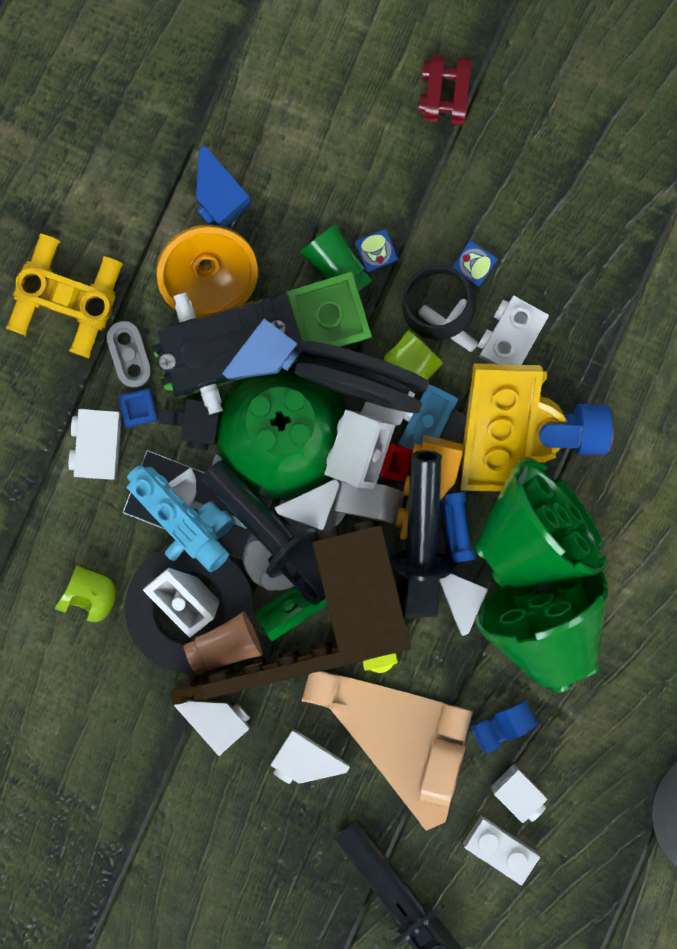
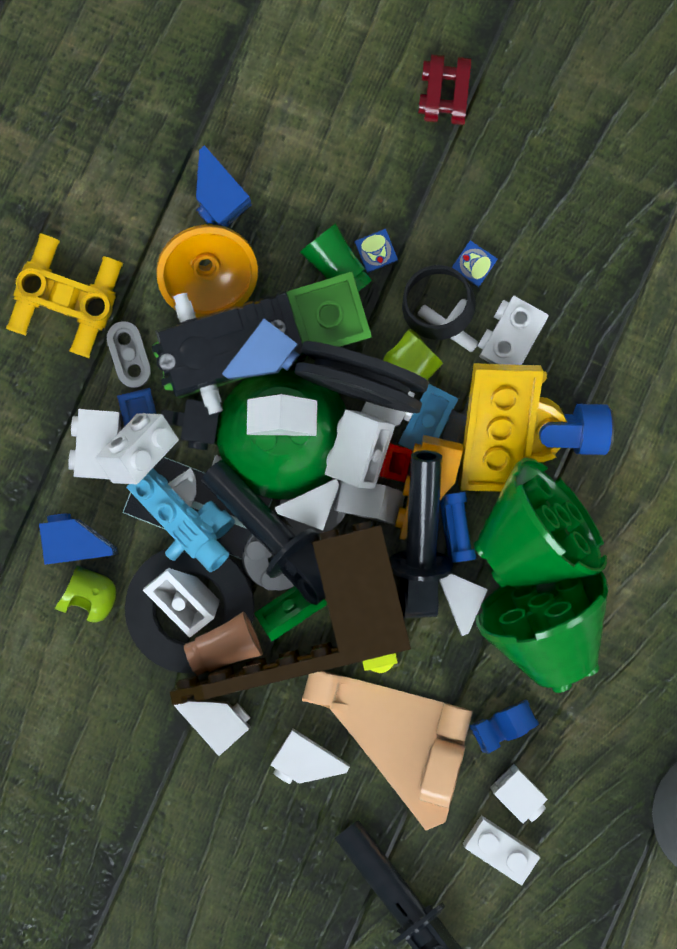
(72, 540): none -> blue slope
(137, 448): none -> white brick
(282, 416): none -> white slope

